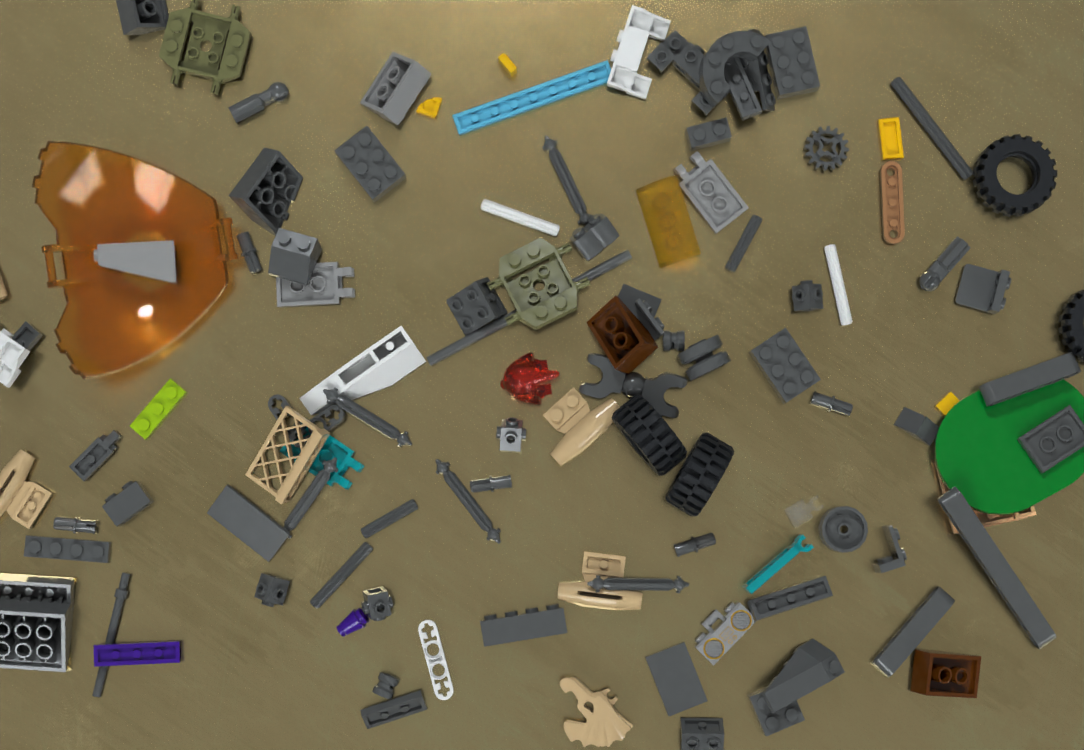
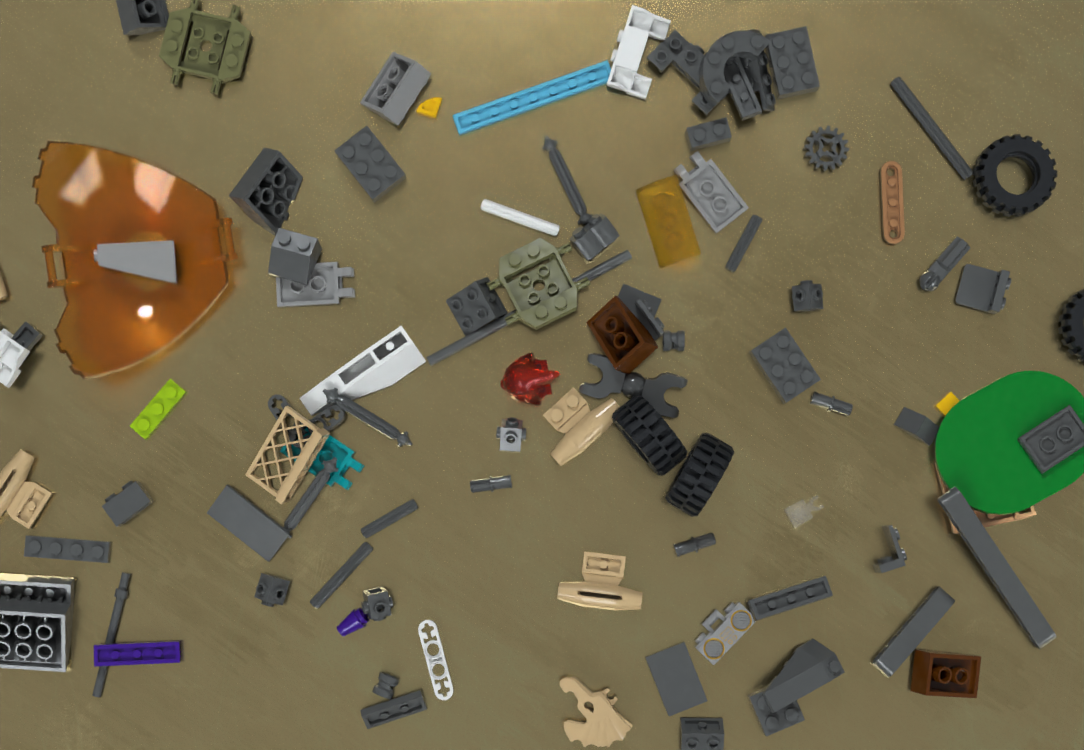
(75, 525): dark grey axle -> none
(95, 455): dark grey hinge -> none
(249, 252): dark grey axle -> none
(277, 92): dark grey piece -> none
(468, 501): dark grey wheel -> none
(507, 64): yellow tile -> none
(523, 626): dark grey brick -> none
(653, 584): dark grey wheel -> none
(704, 358): dark grey wheel -> none
(776, 564): teal tile -> none
(830, 531): dark grey wheel -> none
(838, 284): white axle -> none
(890, 138): yellow tile -> none
(1029, 379): dark grey beam -> none

